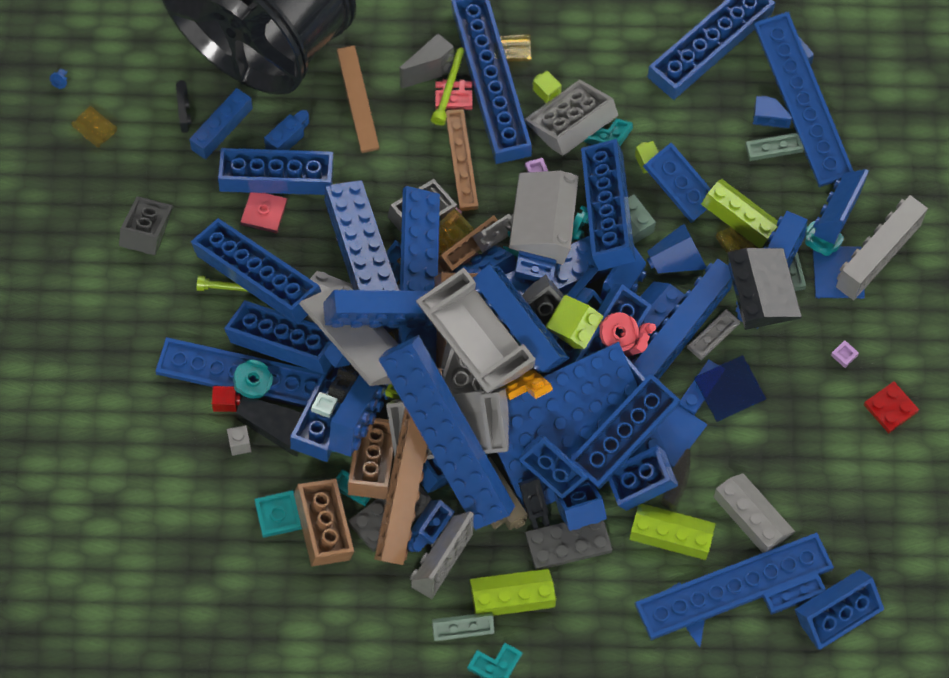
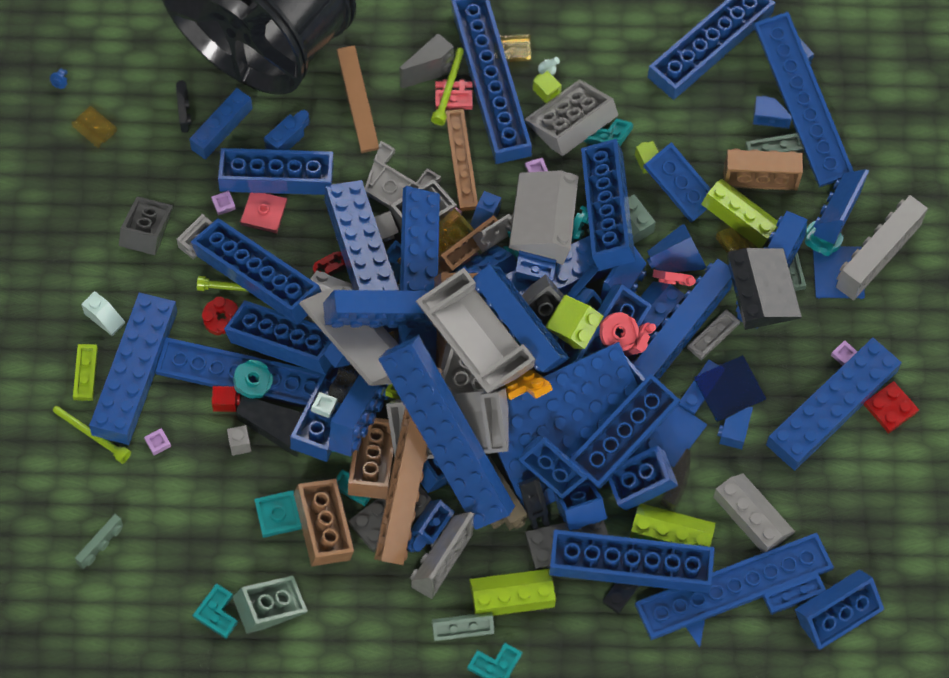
(85, 372): none -> lime plate
(99, 542): none -> sand green plate
(102, 313): none -> light aqua slope
(121, 453): none -> lime piece
(133, 369): none -> blue brick
(157, 441): none -> lavender plate
(190, 233): none -> light grey hinge
(211, 311): none -> red plate
(212, 614): none -> teal plate
(223, 203): none -> lavender plate
(269, 603): none -> sand green slope
(331, 267): none -> red beam
(386, 183): none -> light grey wing
(386, 226): none -> light grey brick
(486, 208): none -> blue slope
(549, 65): none -> light aqua plate
(619, 596): none -> black hinge
(632, 561): none -> blue brick
(671, 278): none -> coral plate
(735, 429): none -> blue slope
(763, 169): none -> medium nougat brick
(833, 404): none -> blue brick

